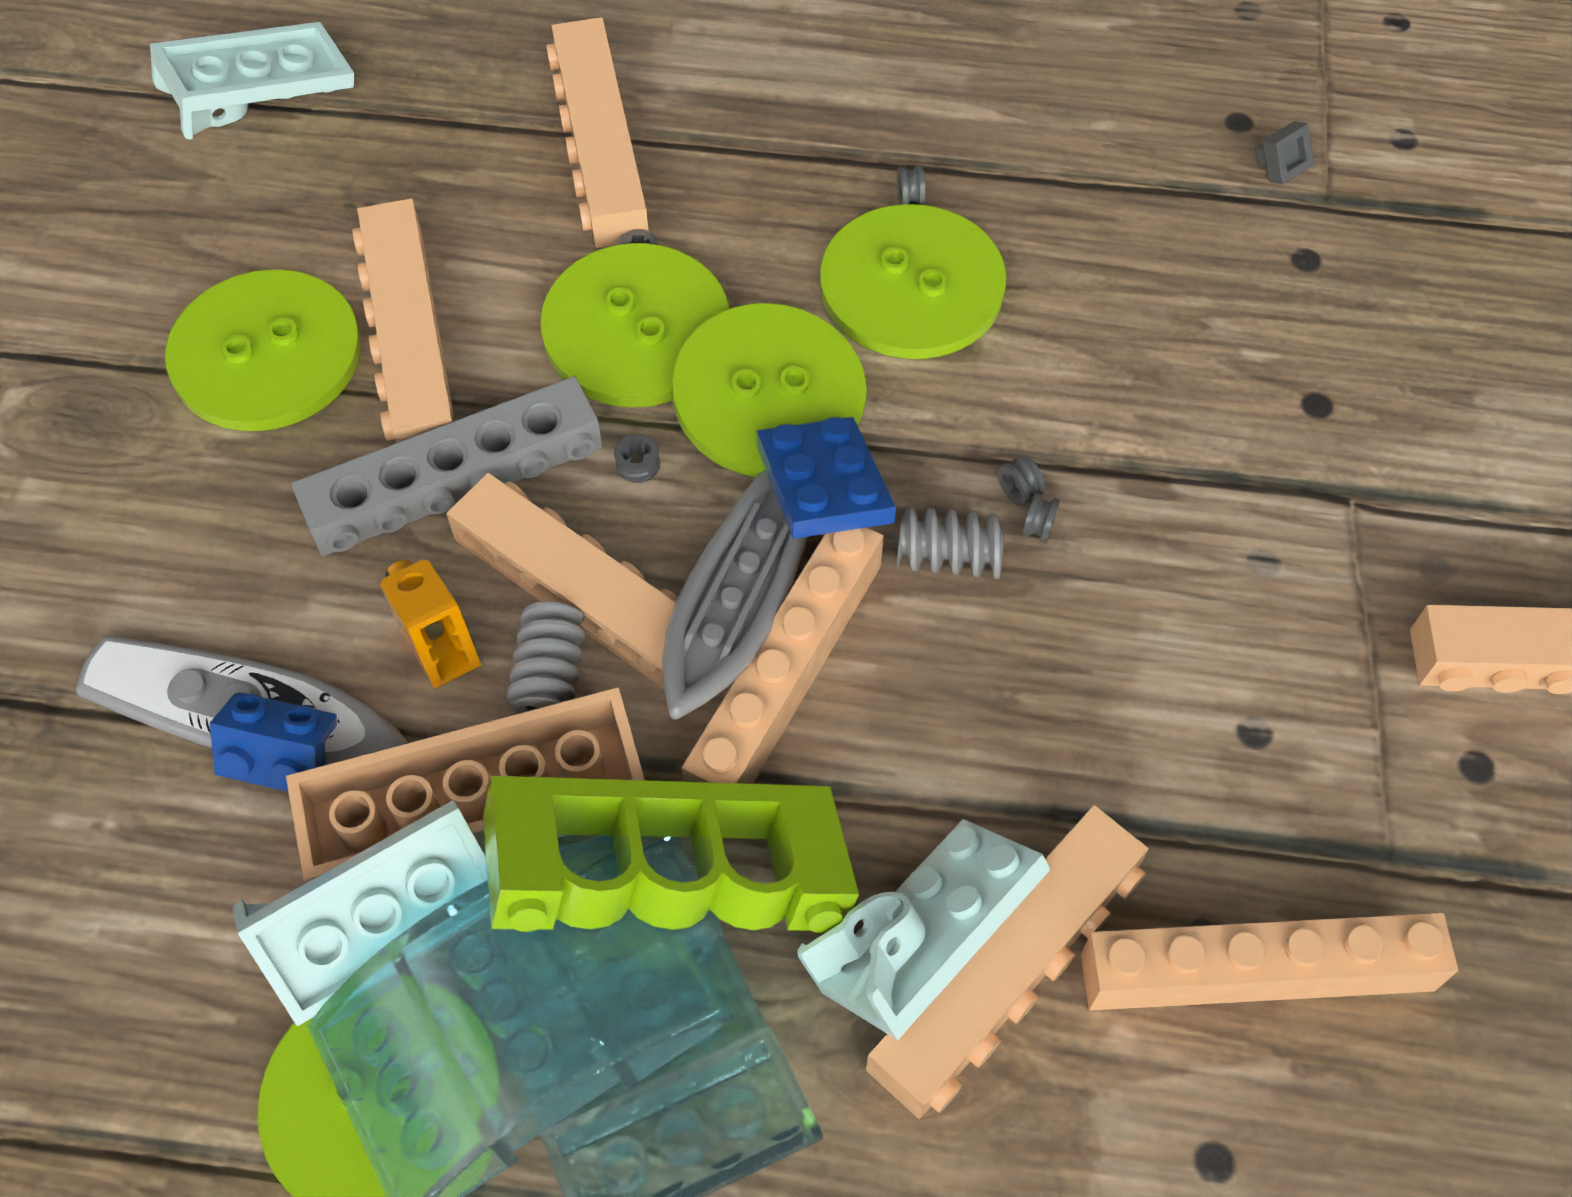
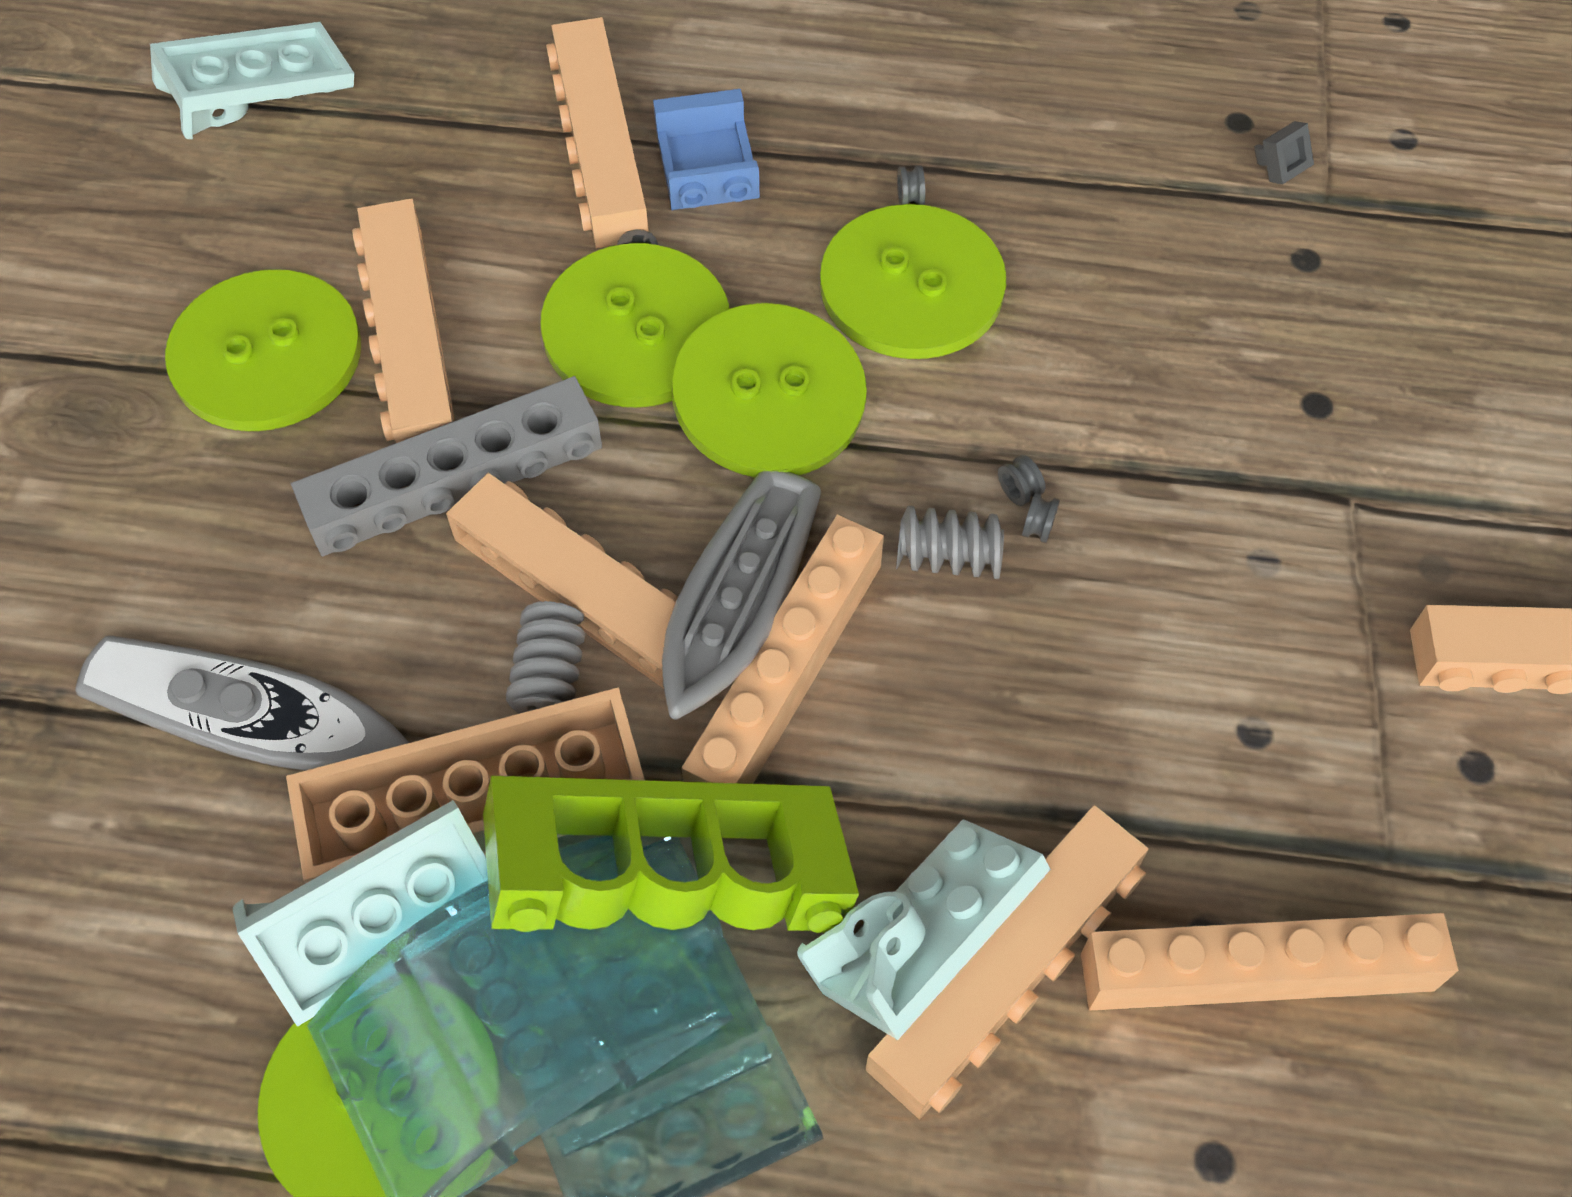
(268, 739): blue bracket -> none
(418, 600): light orange torso -> none
(640, 471): dark grey bush -> none
(705, 149): none -> medium blue panel
(824, 477): blue plate -> none

